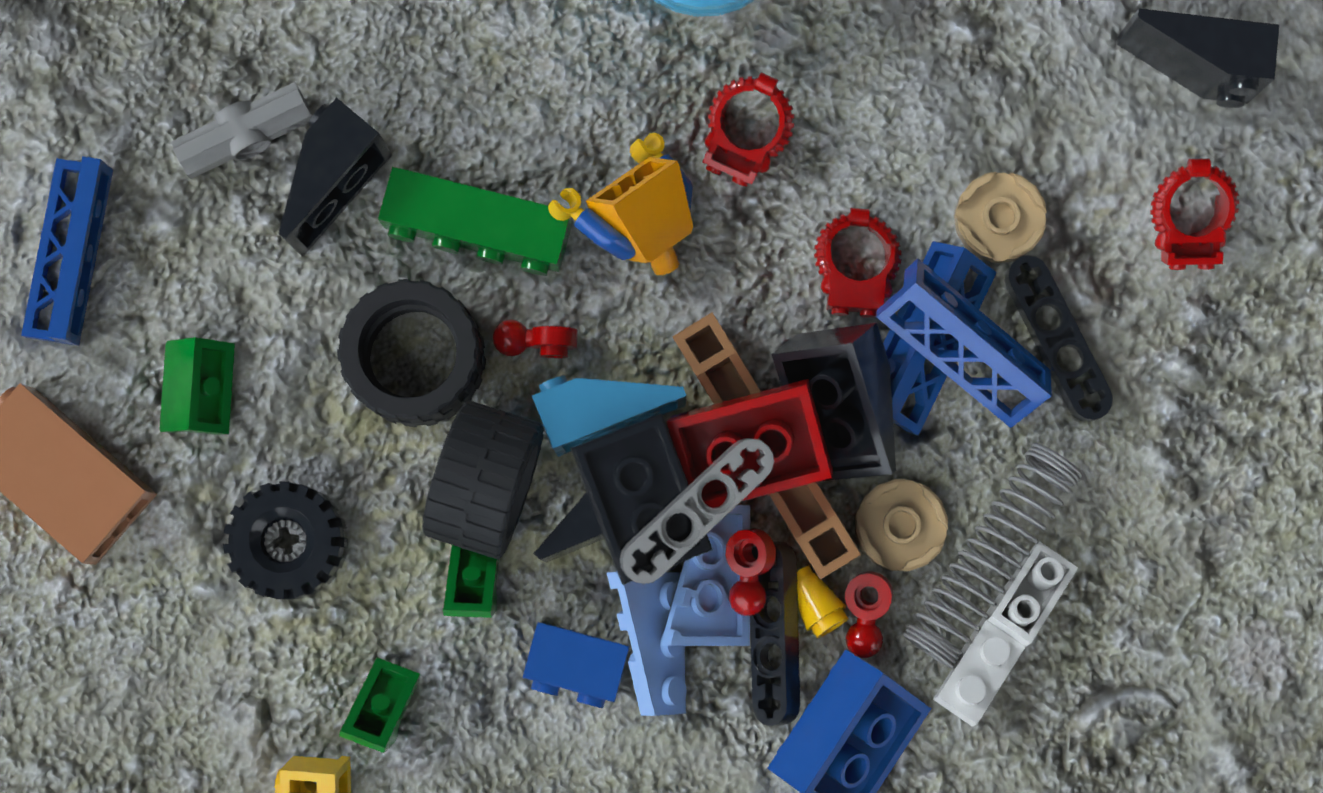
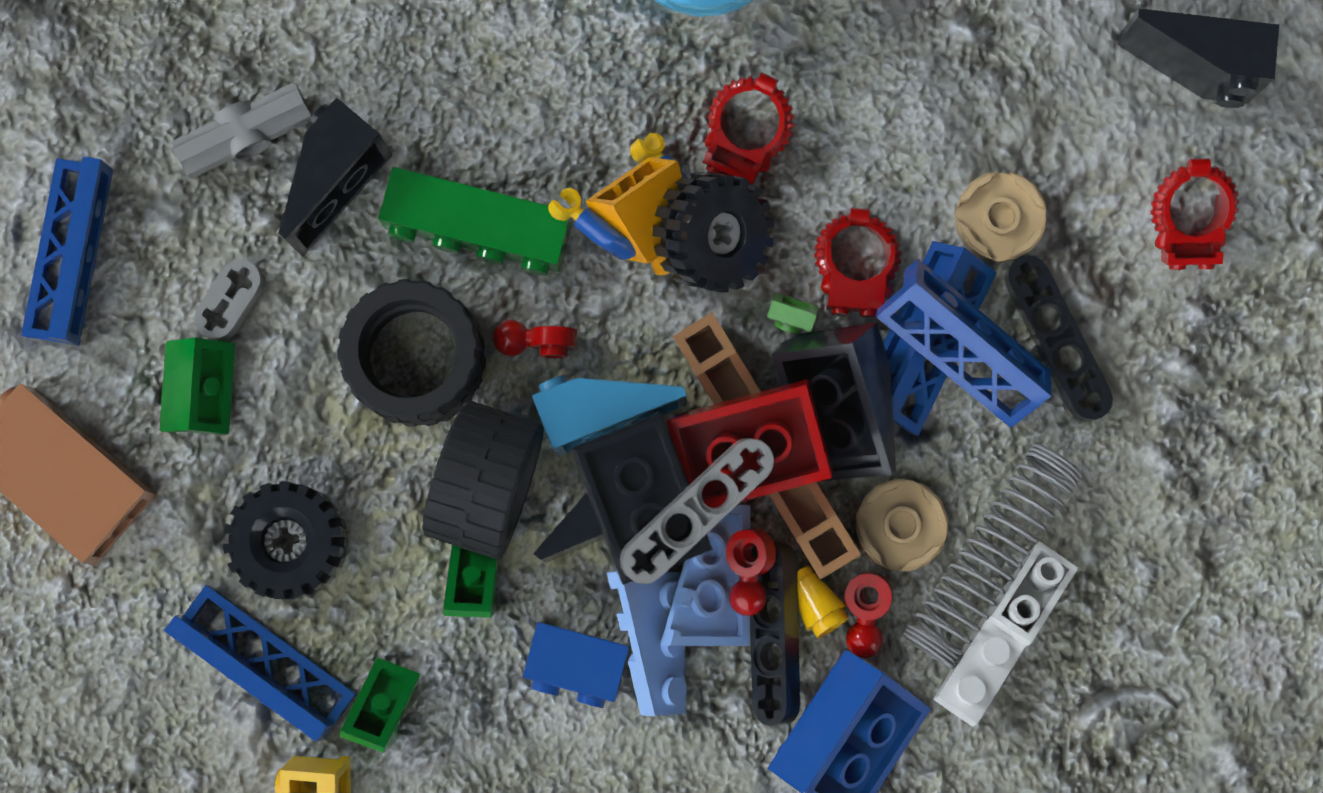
(220, 294): none -> light grey beam
(250, 677): none -> blue fence
(689, 231): none -> black bush
(792, 313): none -> bright green plate

